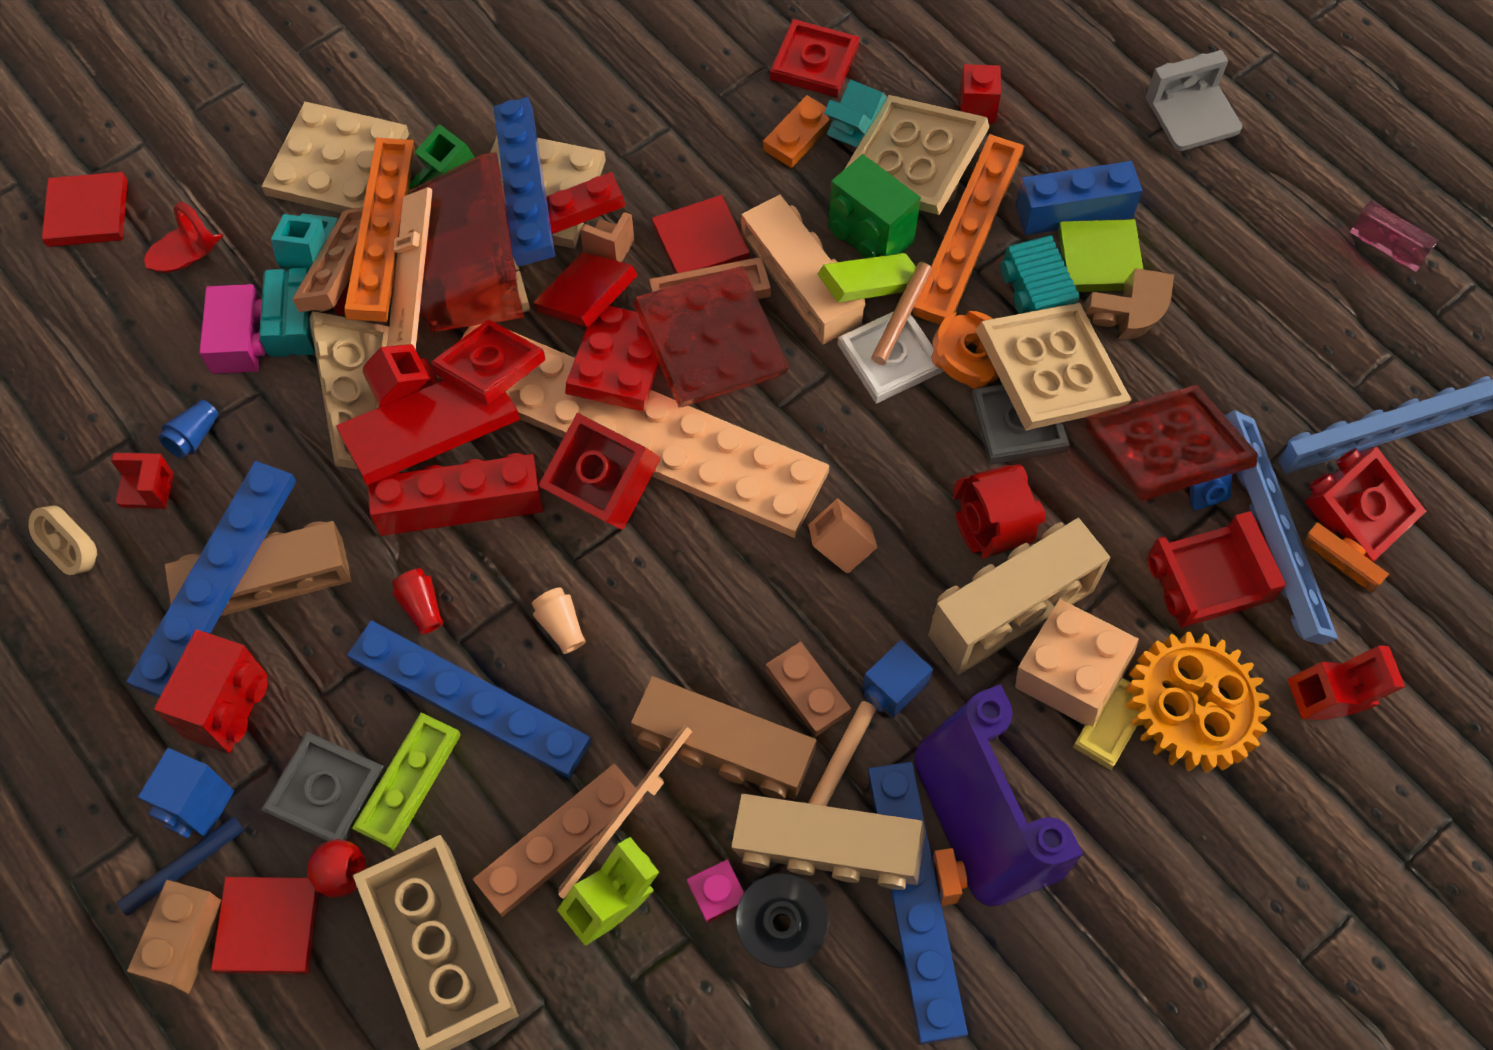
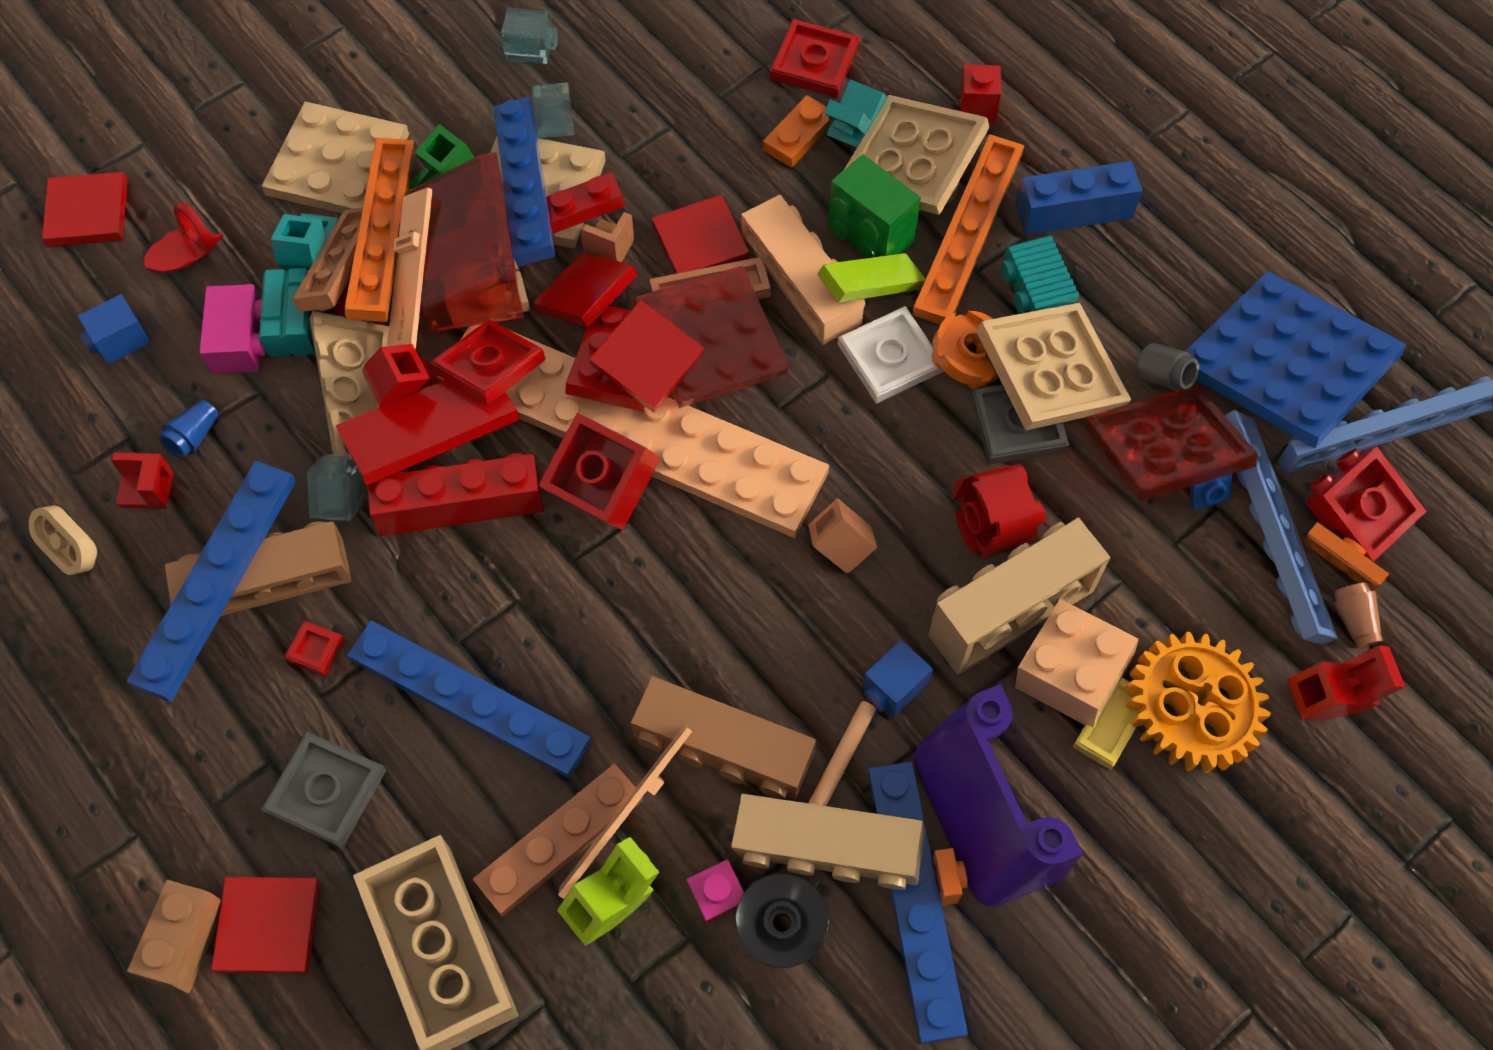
(112, 329): none -> blue brick
(180, 866): dark blue bar -> none
(185, 795): blue brick -> none
(212, 691): red brick -> none
(314, 648): none -> red tile
(333, 867): red piece -> none
(334, 488): none -> clear light blue brick
(406, 781): lime tile -> none
(418, 599): red cone -> none
(528, 35): none -> clear light blue brick
(552, 110): none -> clear light blue brick
(559, 619): light nougat cone -> none
(647, 356): none -> red tile
(808, 689): nougat plate -> none
(901, 313): nougat bar -> none
(1100, 253): lime tile -> none
(1141, 307): medium nougat brick -> none
(1167, 367): none -> dark grey brick
(1191, 102): light grey bracket -> none
(1216, 571): red panel -> none
(1293, 358): none -> blue plate
(1359, 613): none -> nougat cone
(1393, 235): clear pink plate -> none

